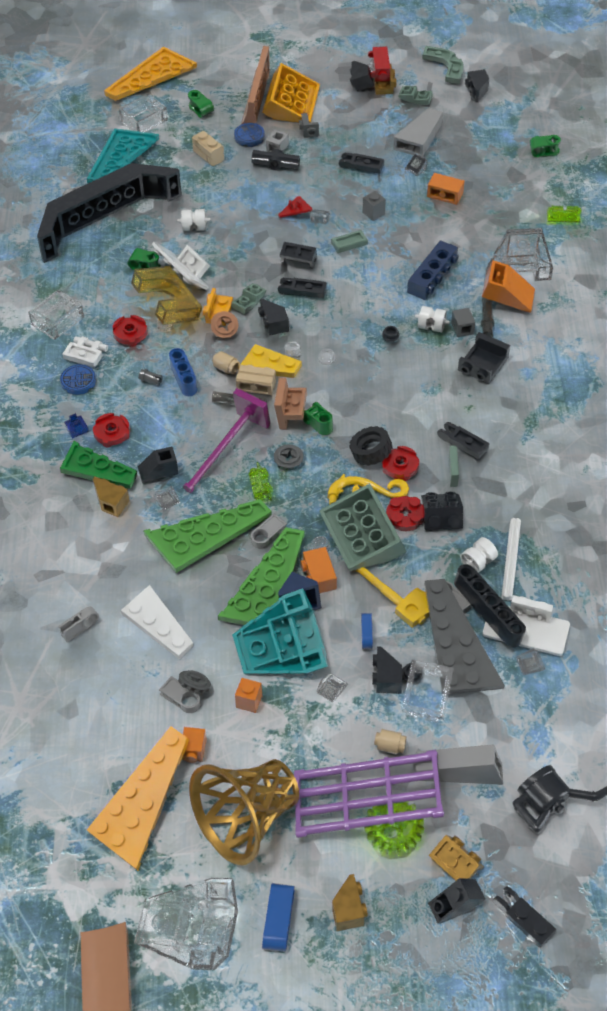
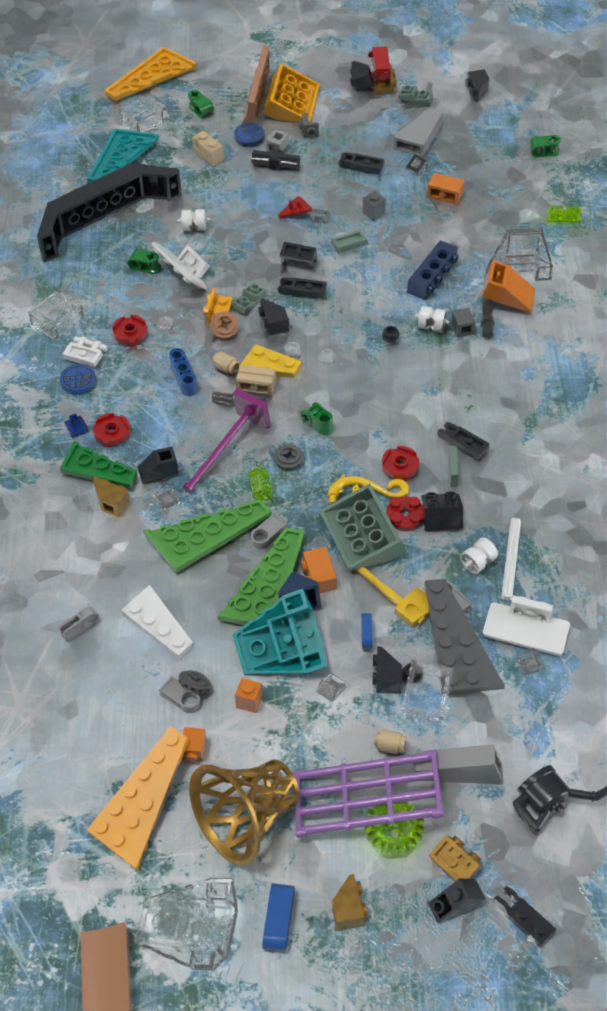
(150, 377): dark grey pin -> none
(164, 279): clear yellow arch -> none
(289, 403): nougat bracket -> none
(367, 436): black tyre -> none
(448, 58): sand green plate -> none
(484, 358): black panel -> none
(489, 605): black beam -> none

